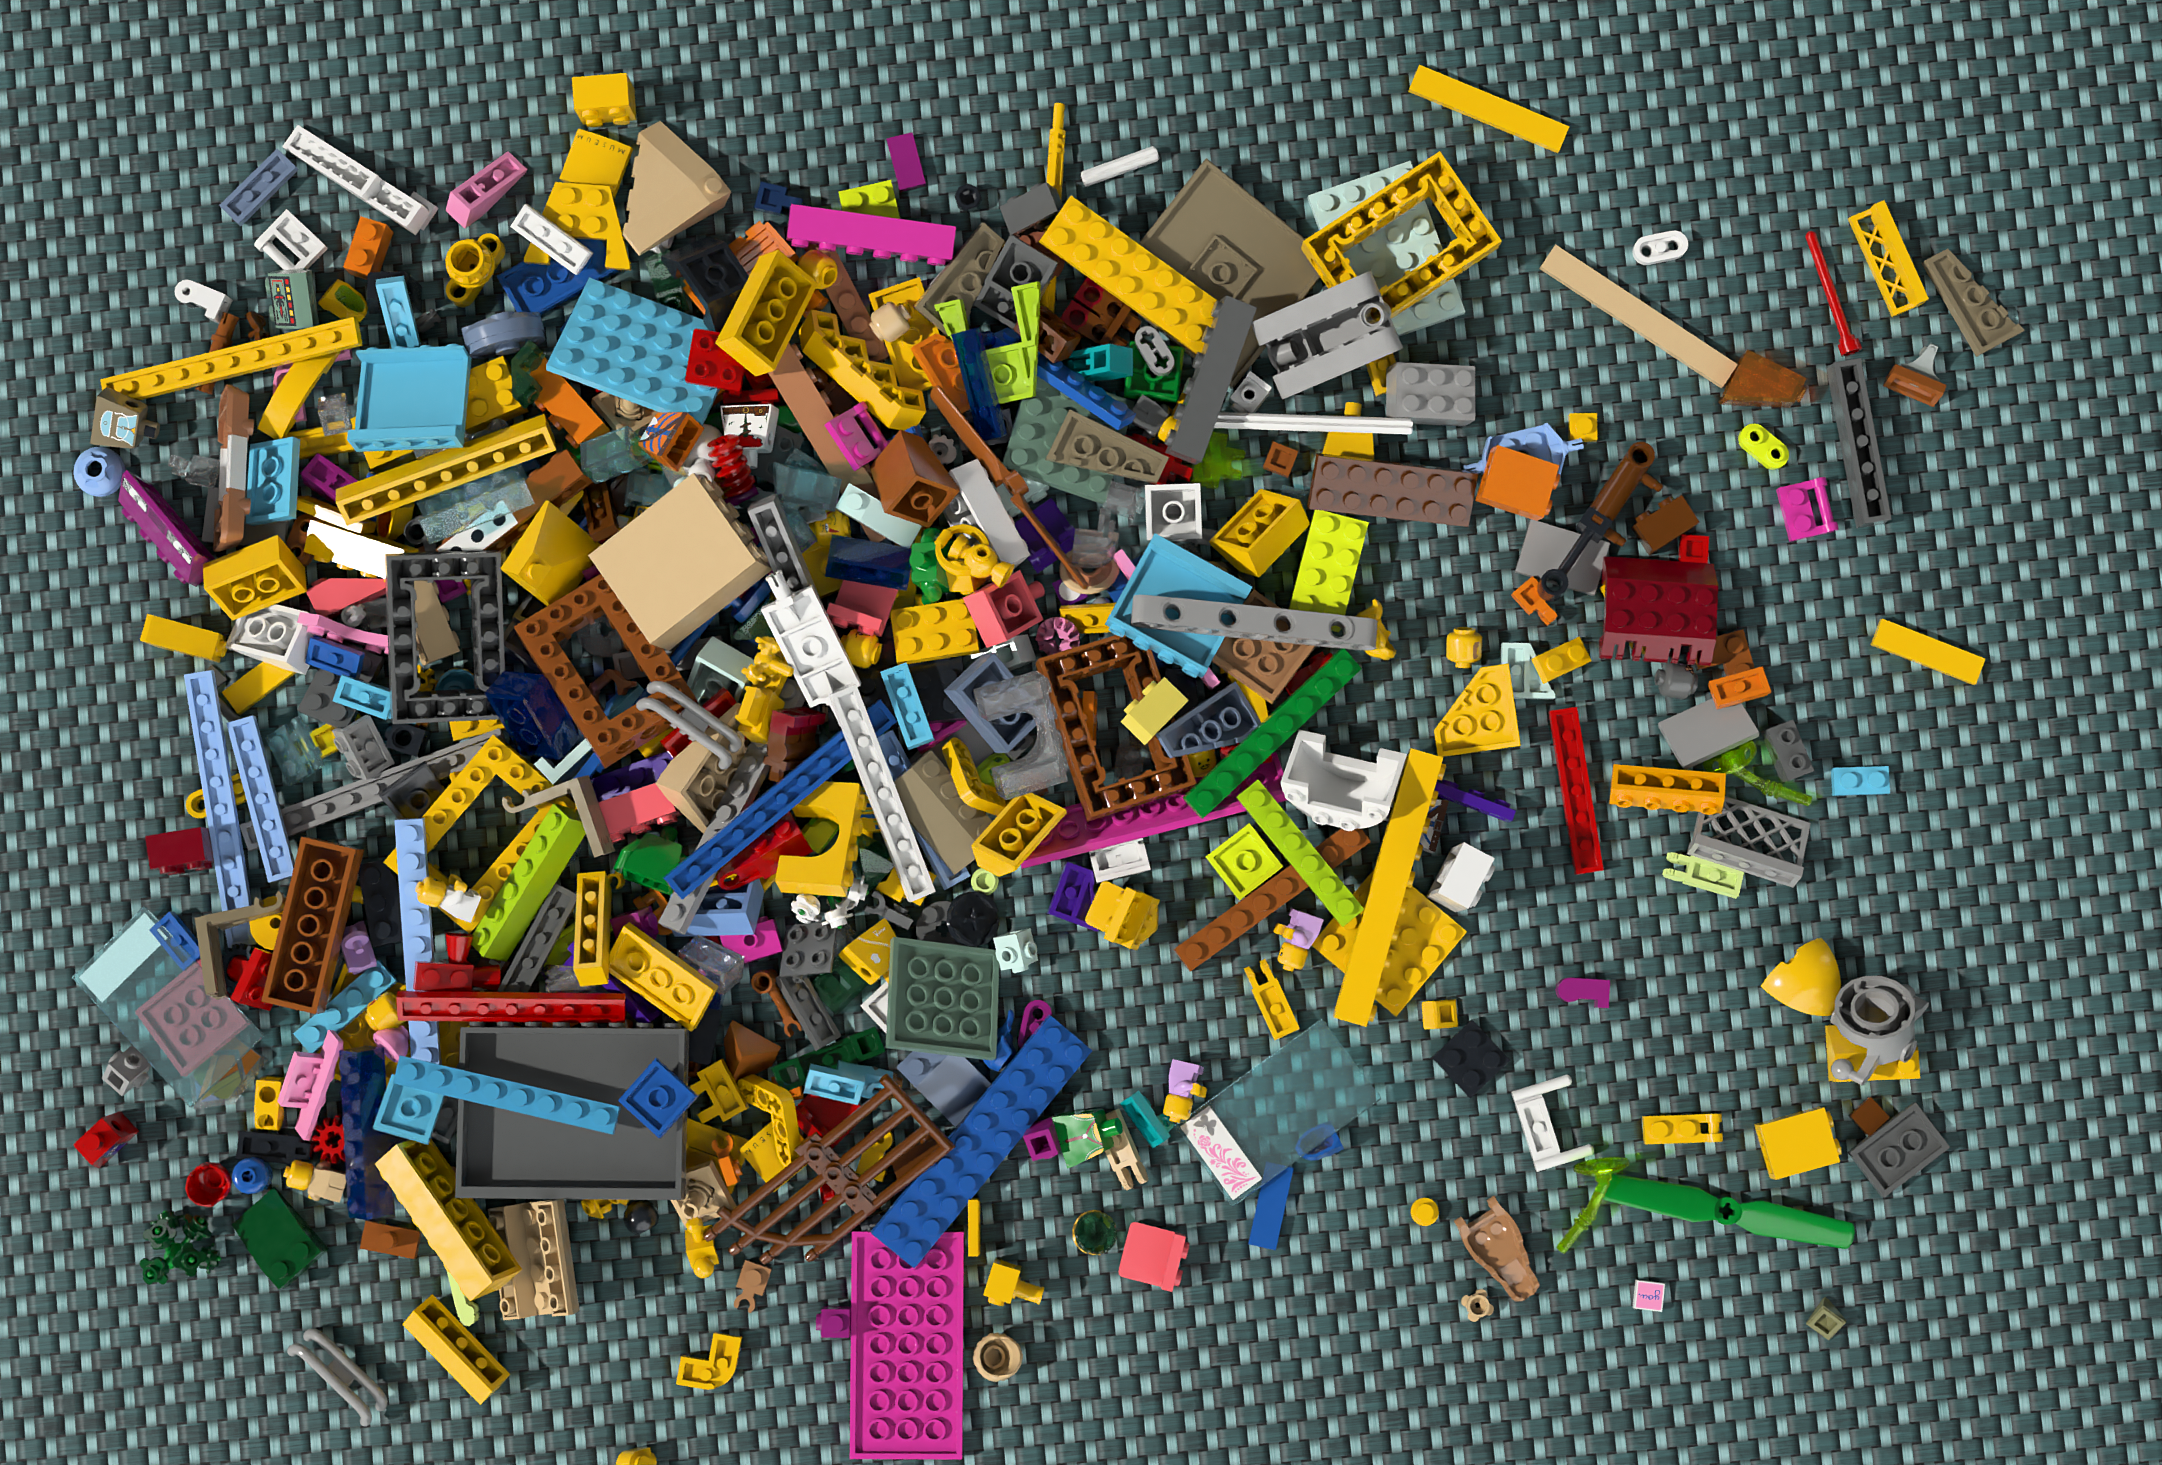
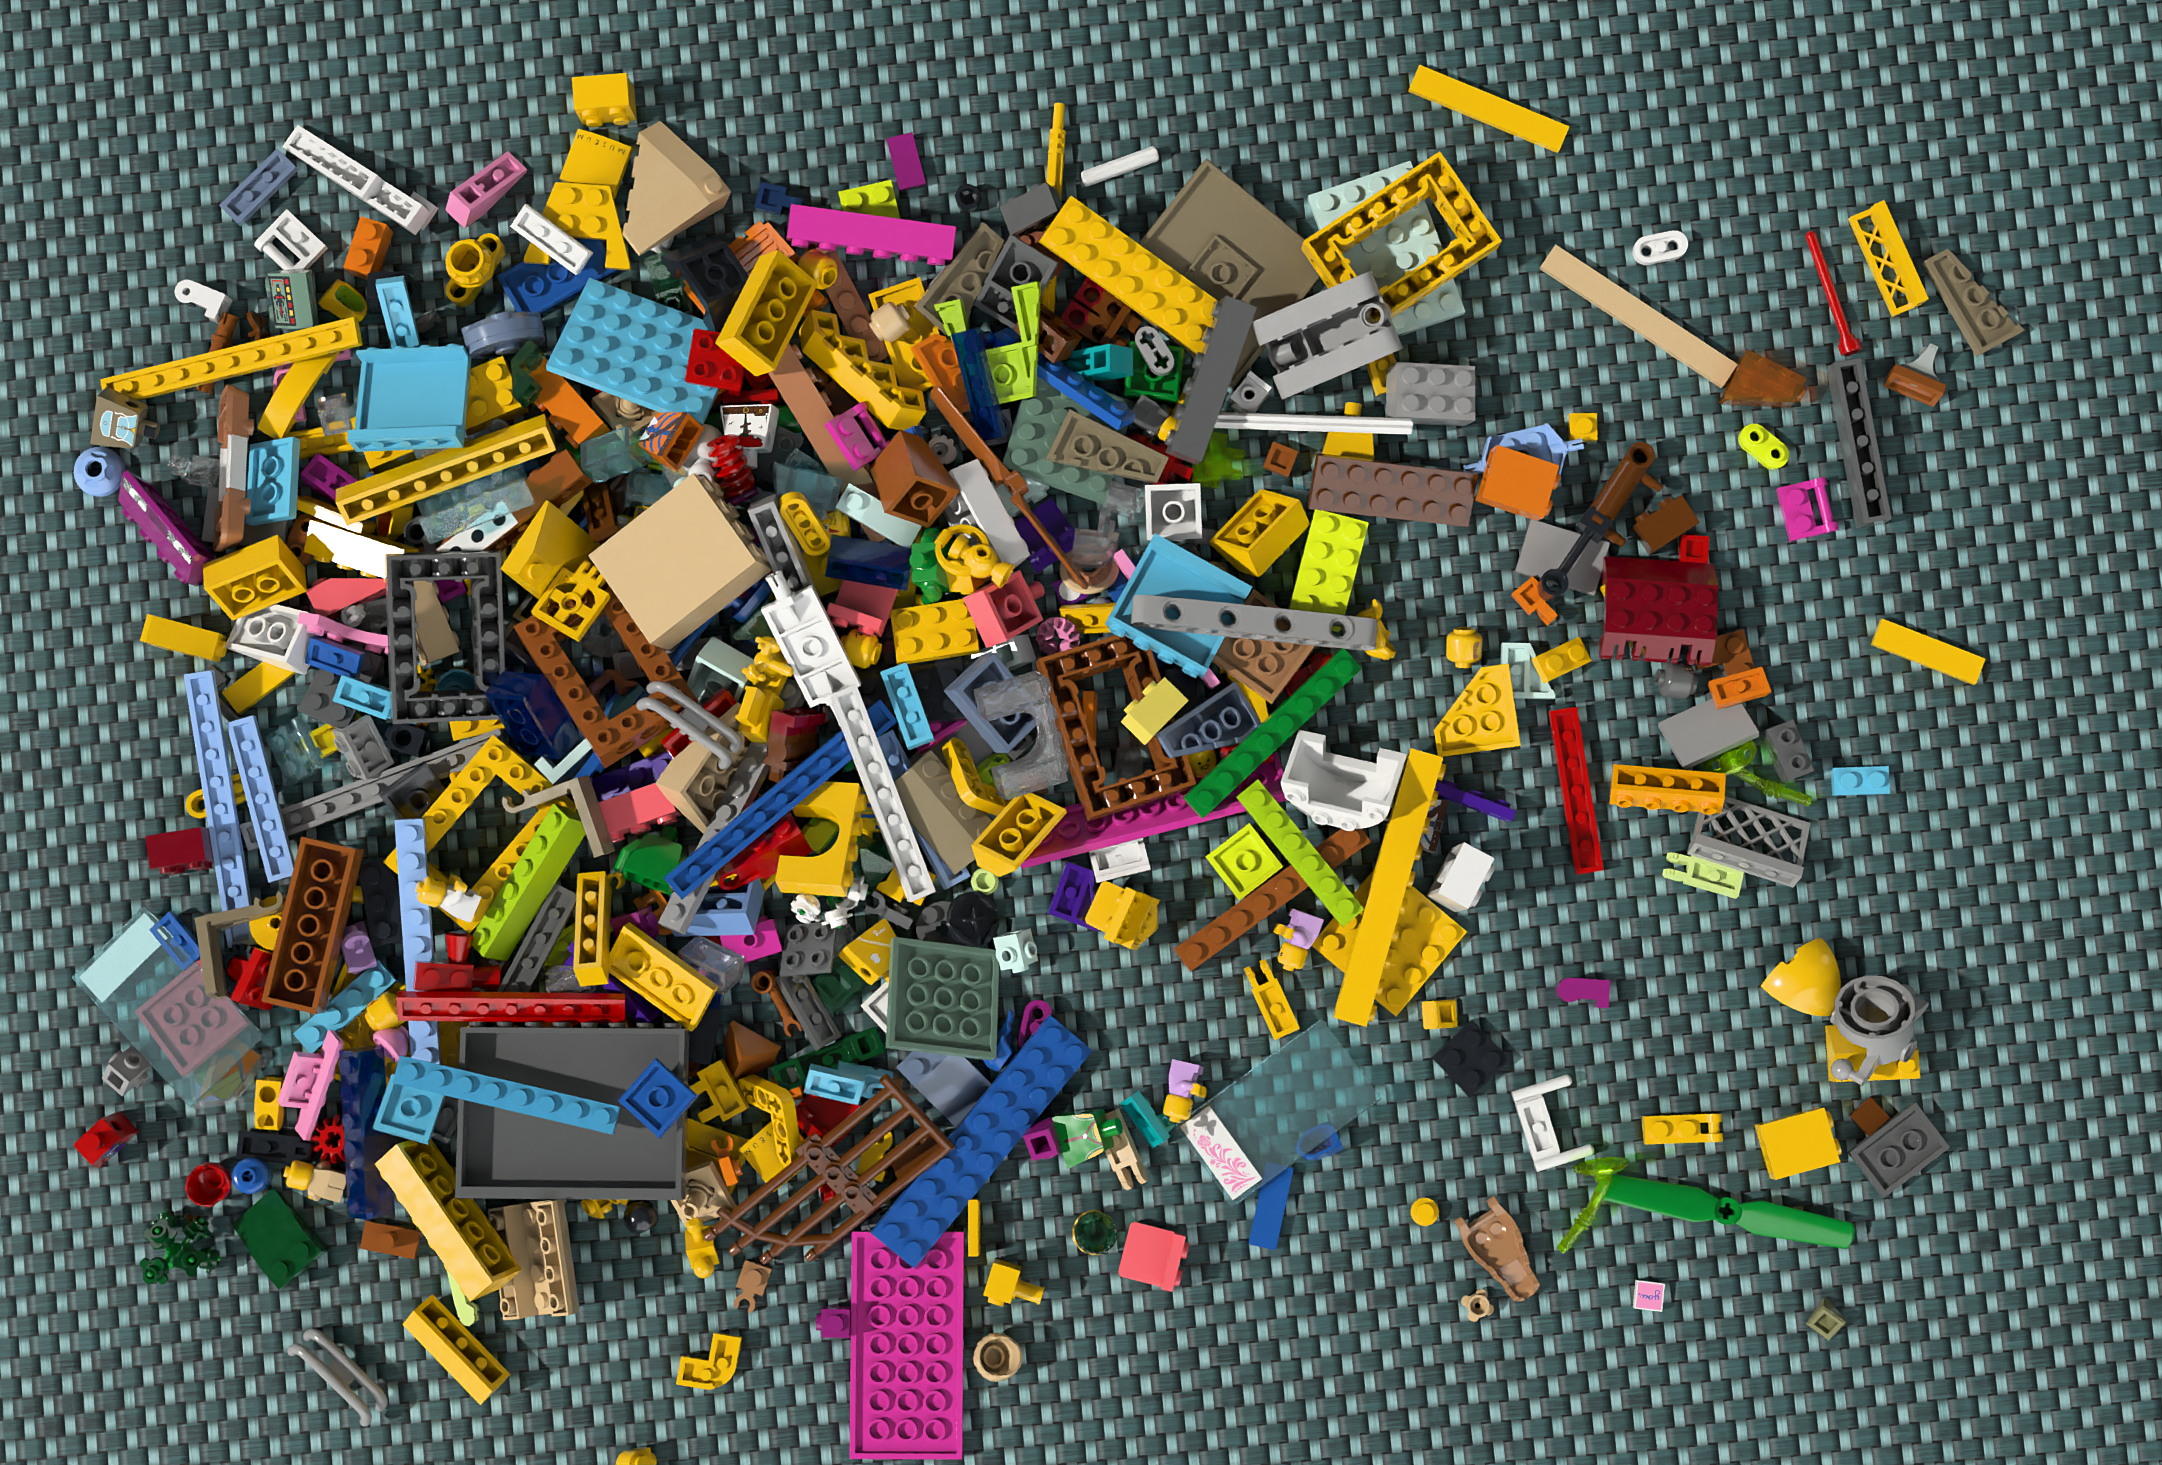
(584, 581): none -> yellow piece
(804, 523): none -> yellow plate

